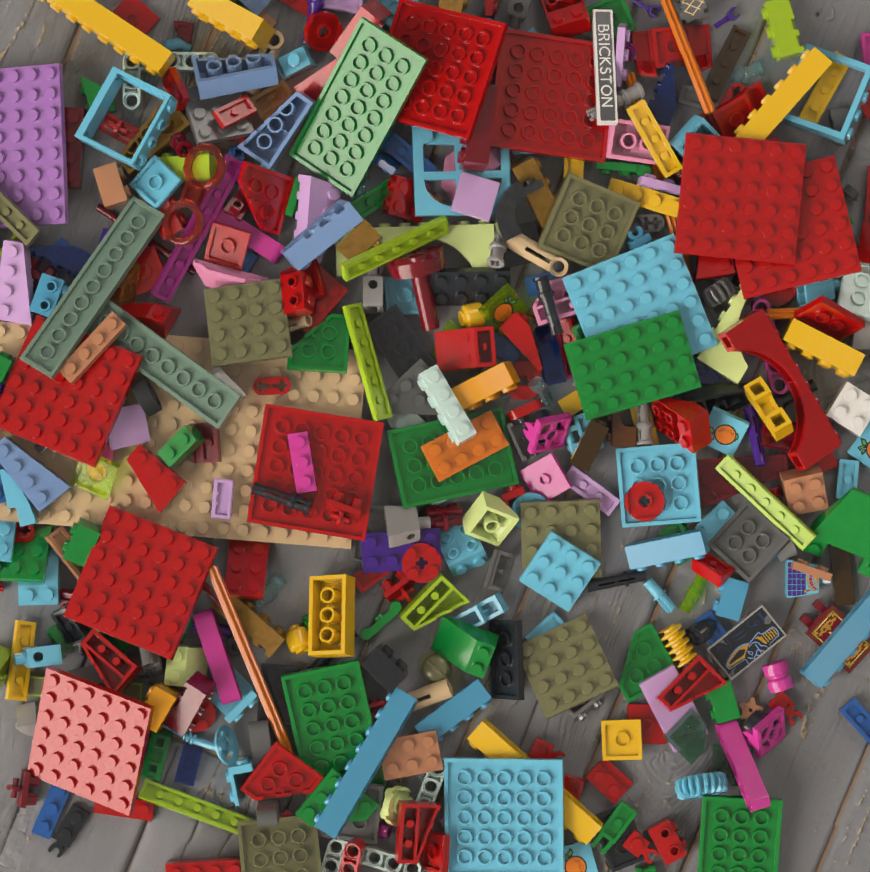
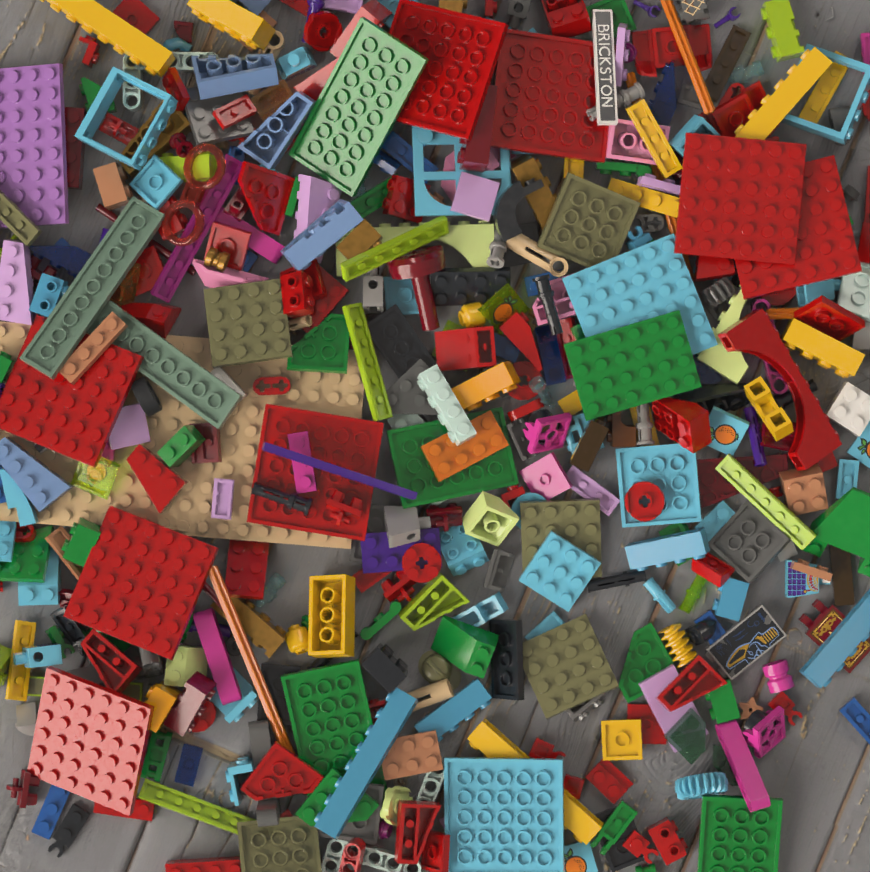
(91, 55): none -> red bracket
(217, 259): none -> pearl gold wheel
(220, 745): medium azure dish -> none
(338, 471): none -> dark purple tile

